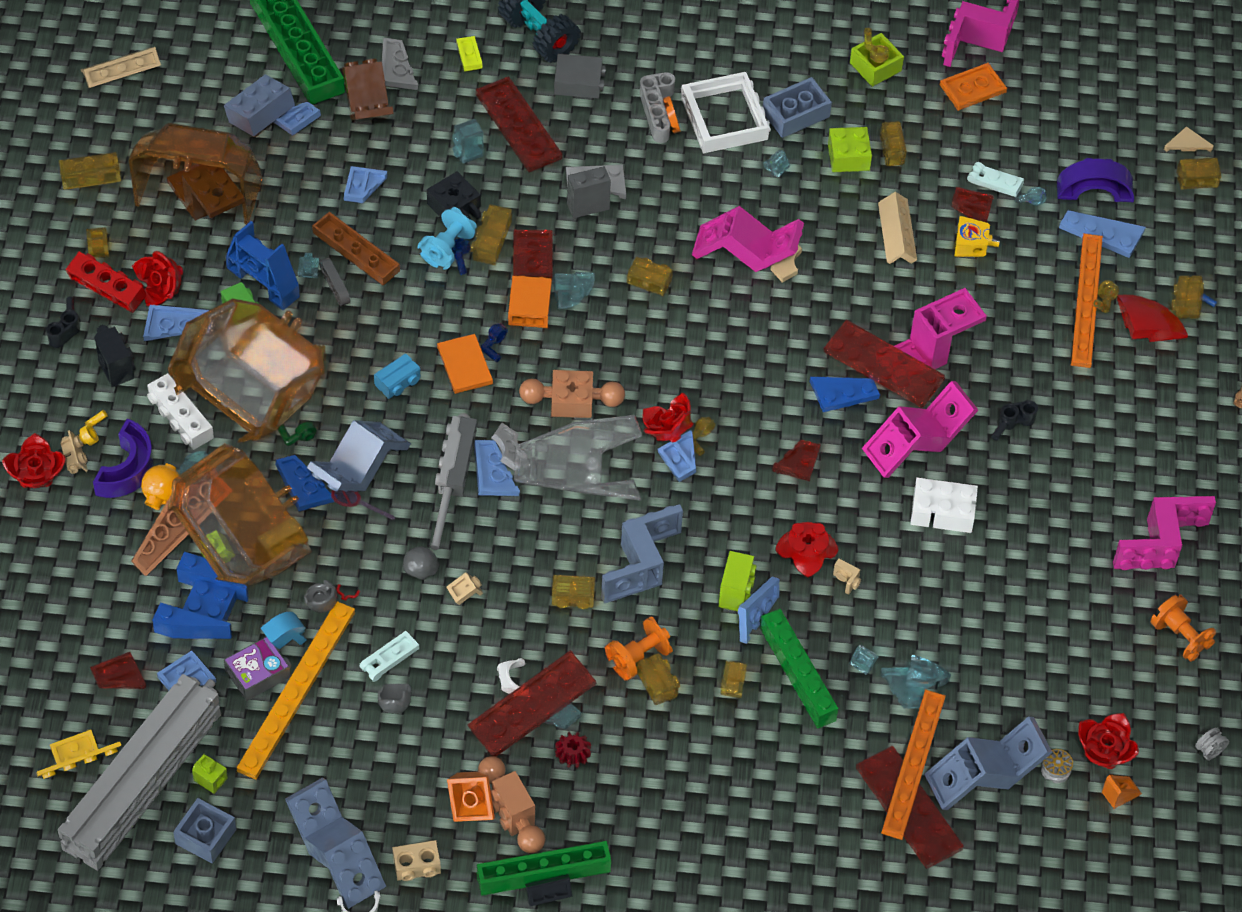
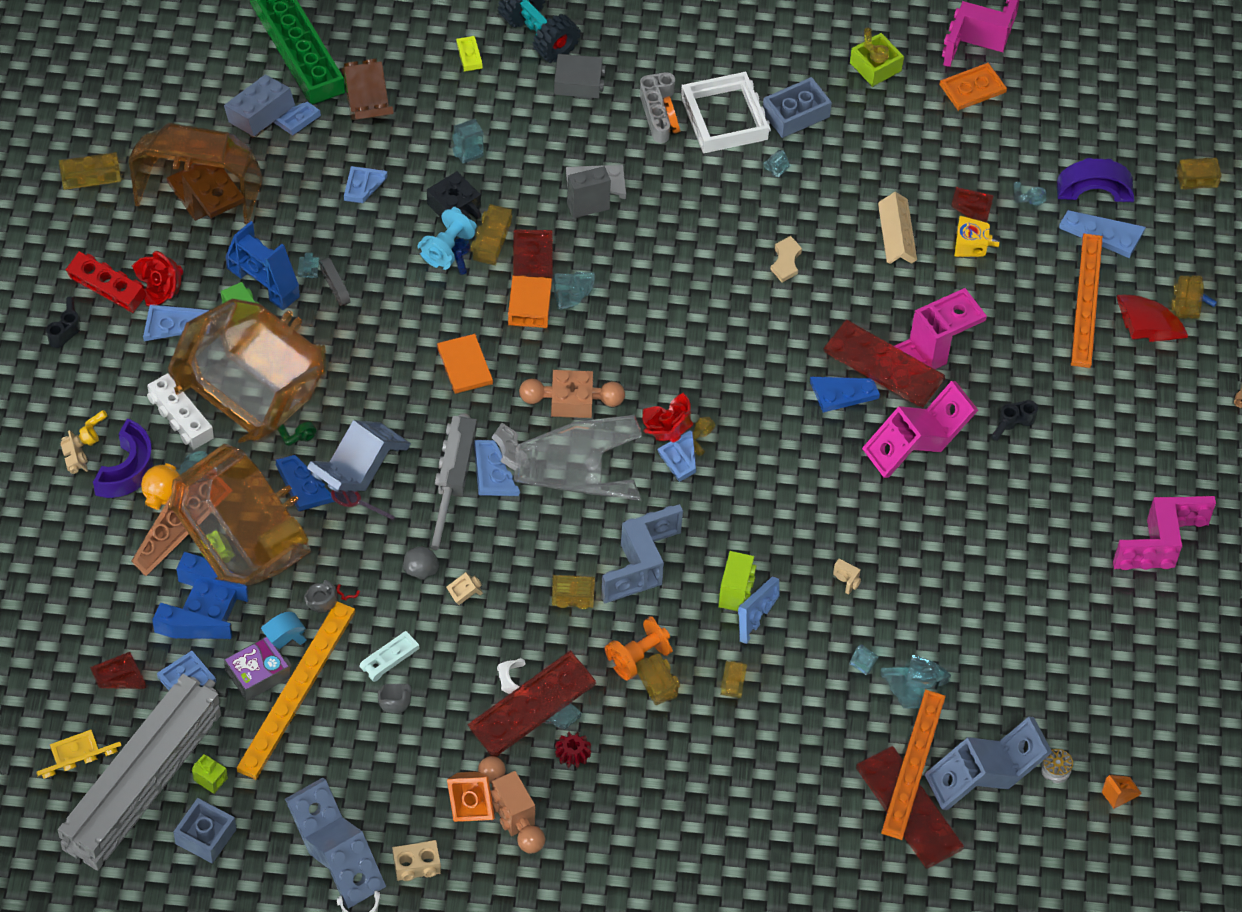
(34, 452): red brick -> none
(97, 242): clear yellow brick -> none
(114, 356): black hinge -> none
(121, 67): tan panel -> none
(356, 248): dark orange piece -> none
(396, 65): light grey wing -> none
(397, 376): dark azure brick -> none
(496, 334): clear blue plate -> none
(518, 124): clear red plate -> none
(518, 871): green brick -> none
(548, 890): black plate -> none
(650, 275): clear yellow brick -> none
(748, 239): dark pink bracket -> none
(799, 461): clear red wing -> none
(799, 668): green brick -> none
(807, 557): red brick -> none
(849, 149): lime brick -> none
(893, 143): clear yellow brick -> none
(950, 501): white piece -> none
(995, 180): light aqua plate -> none
(1103, 292): clear yellow plate -> none
(1112, 730): red brick -> none
(1172, 615): orange piece -> none
(1188, 141): tan tile -> none
(1212, 743): light grey wheel -> none

